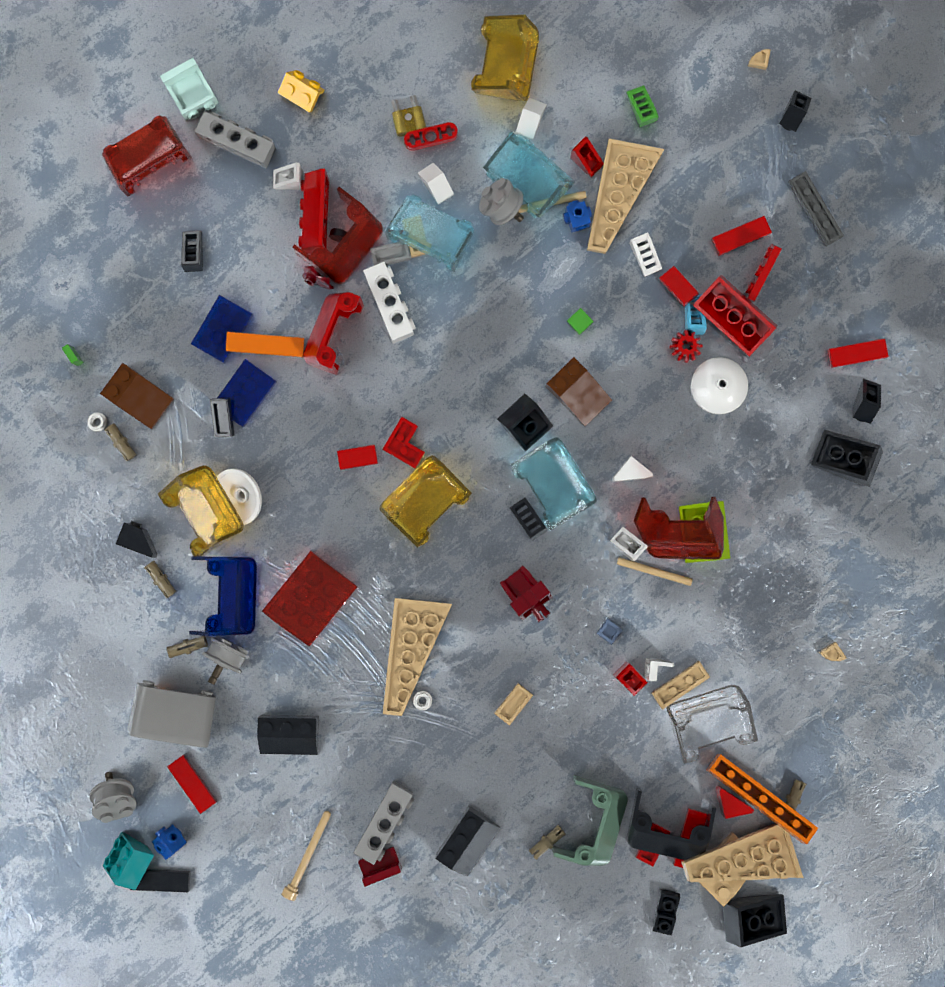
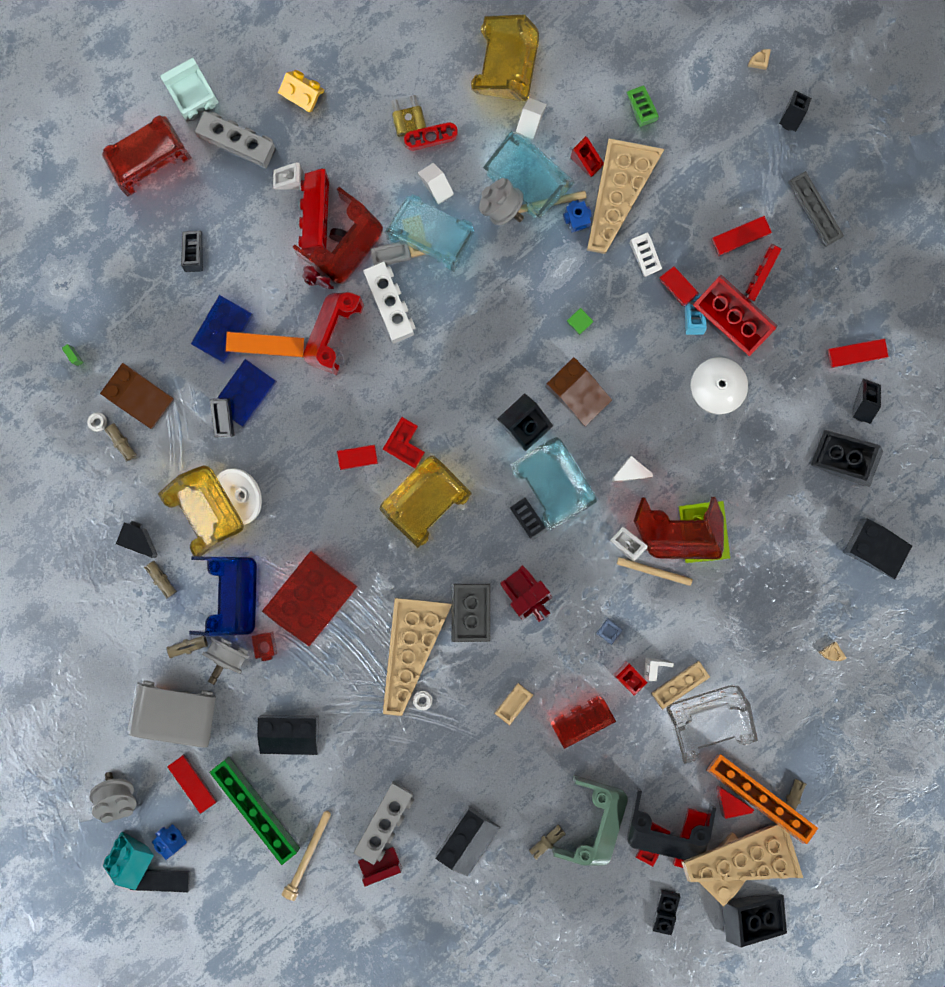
(255, 810): none -> green brick
(264, 637): none -> clear red brick
(470, 613): none -> dark grey tile
(582, 721): none -> clear red slope
(686, 353): red gear -> none
(878, 548): none -> black slope

